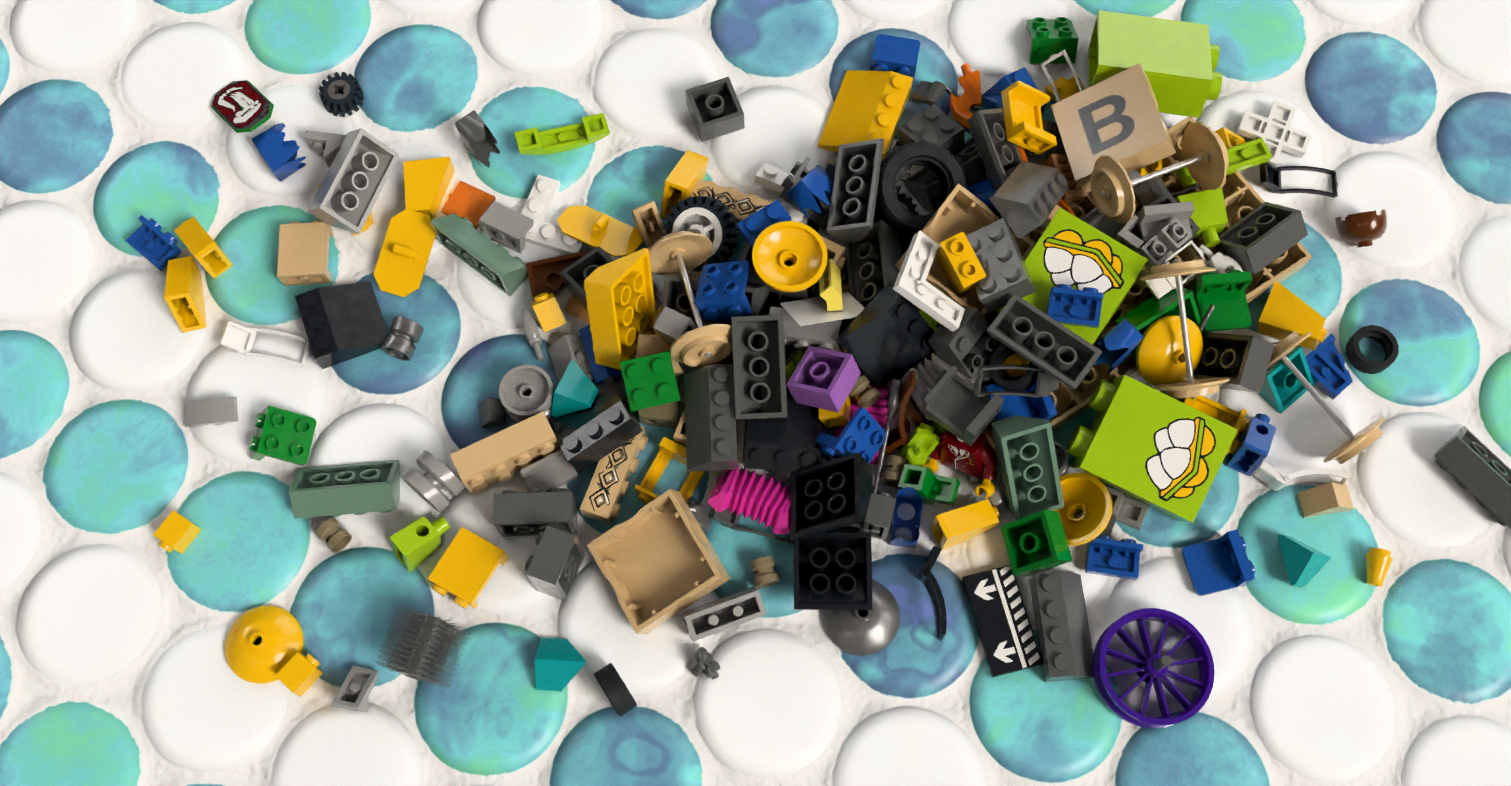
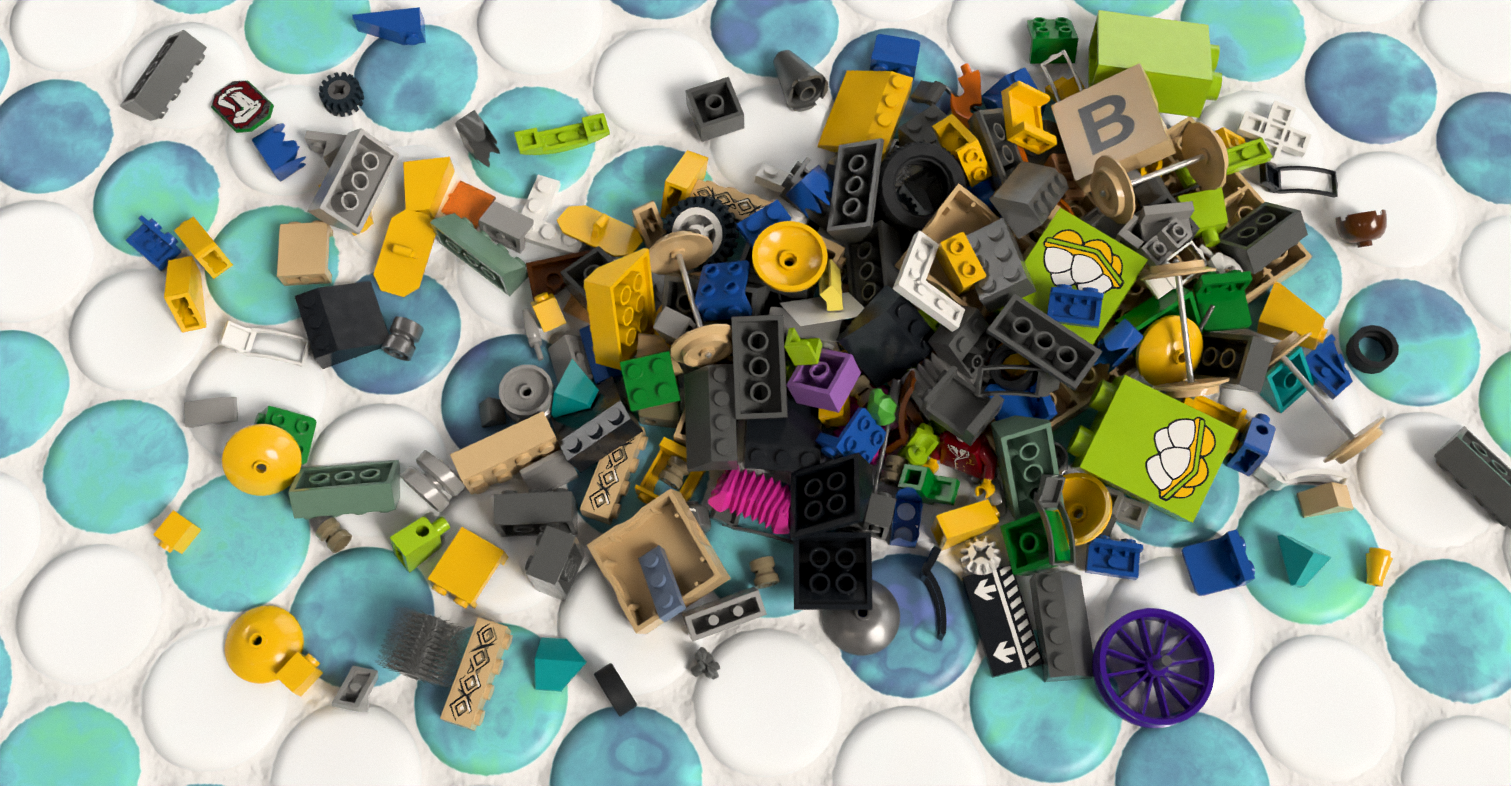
(164, 76): none -> dark grey slope
(266, 446): none -> yellow dish
(398, 26): none -> blue slope
(476, 674): none -> tan brick
(662, 583): none -> sand blue plate
(674, 472): none -> dark tan wheel
(799, 81): none -> dark grey cone
(802, 350): none -> lime panel
(881, 407): none -> bright green rock
(953, 137): none -> yellow panel
(980, 565): none -> white gear
(1049, 497): none -> dark grey piece

